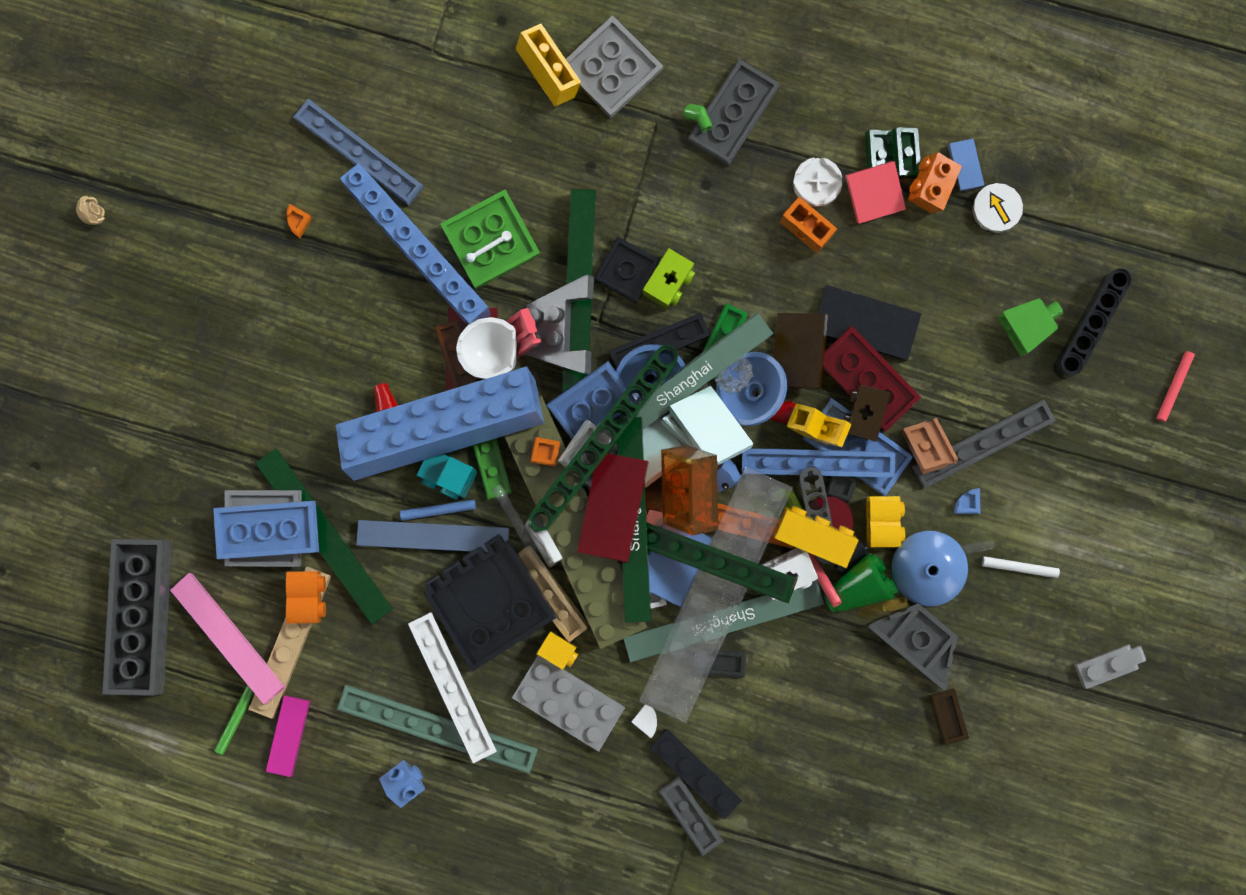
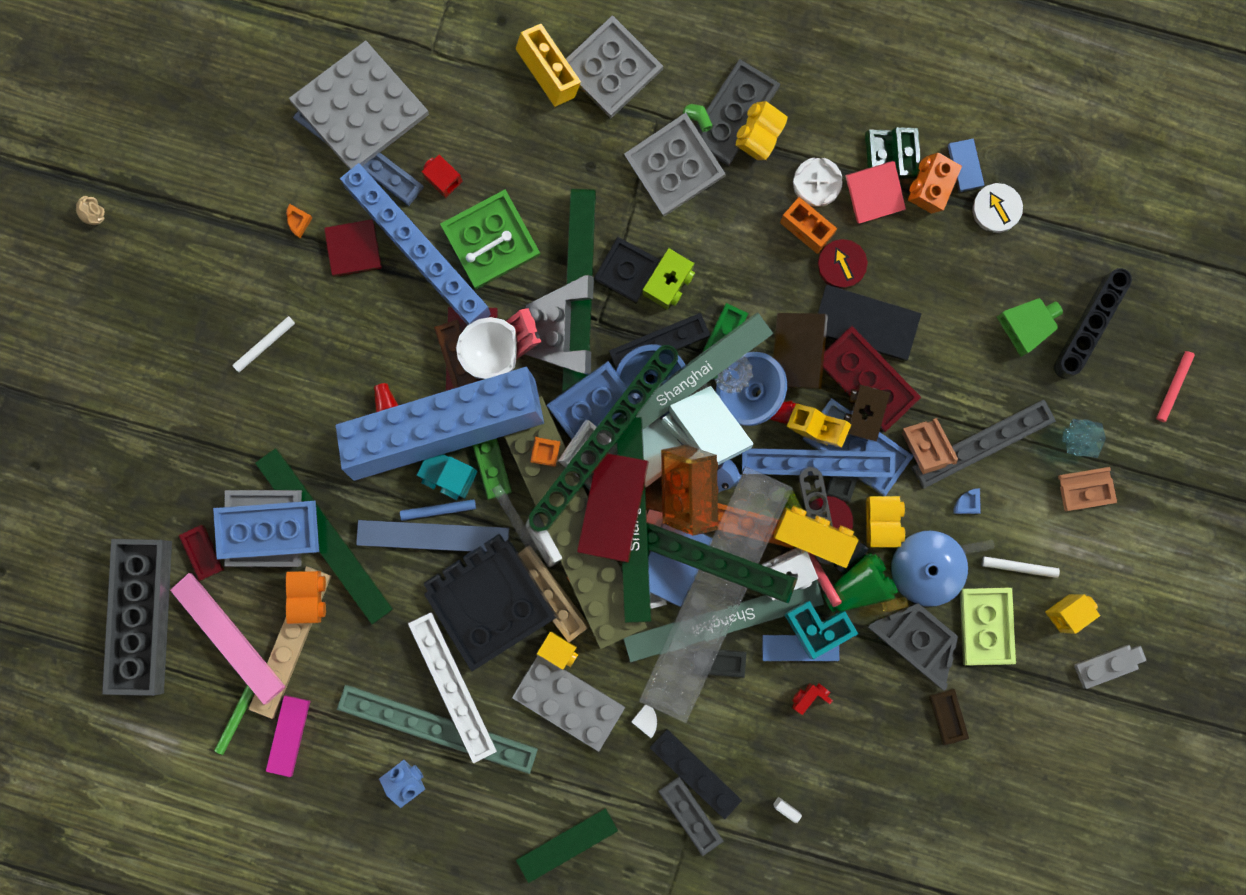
(201, 552): none -> dark red tile
(263, 344): none -> white bar
(353, 248): none -> dark red tile
(359, 106): none -> light grey plate
(441, 175): none -> red brick
(567, 845): none -> dark green tile
(675, 164): none -> light grey plate
(761, 130): none -> yellow brick
(787, 810): none -> white tile
(790, 649): none -> medium blue tile
(804, 698): none -> red bracket
(817, 635): none -> teal brick
(842, 263): none -> dark red tile
(987, 626): none -> yellowish green tile
(1073, 613): none -> yellow brick
(1084, 438): none -> clear light blue brick
(1087, 489): none -> nougat plate

